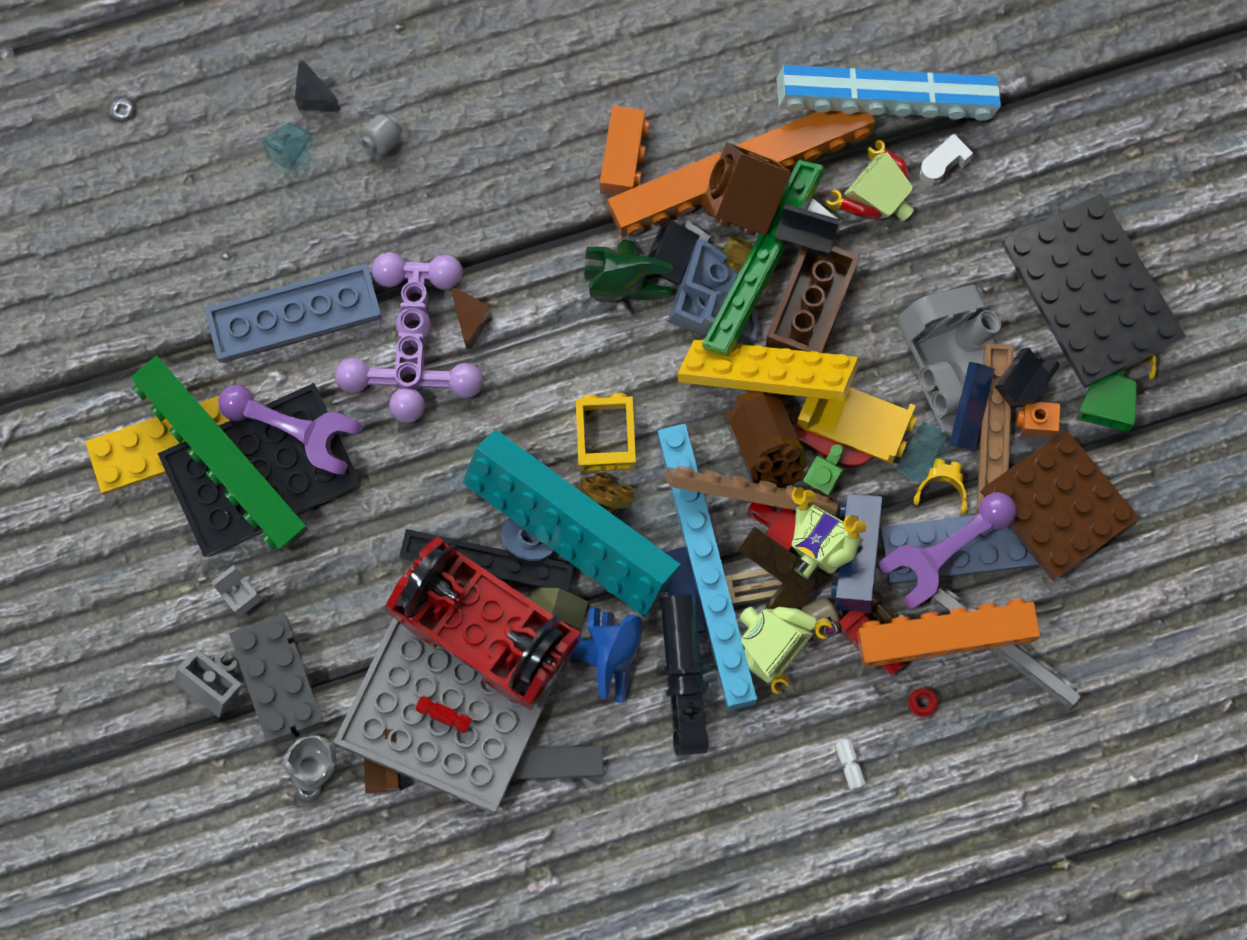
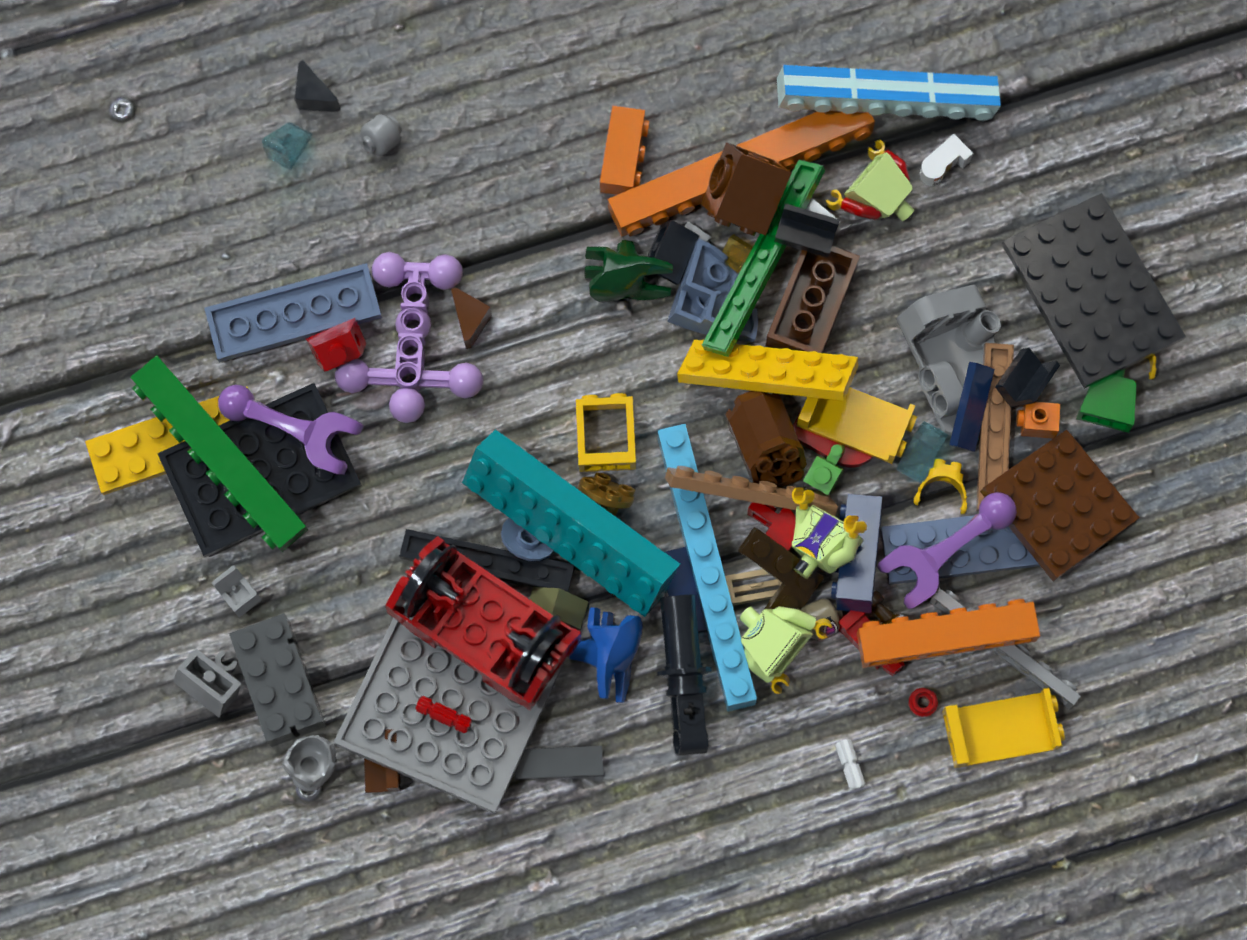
(337, 345): none -> red torso
(1003, 729): none -> yellow panel

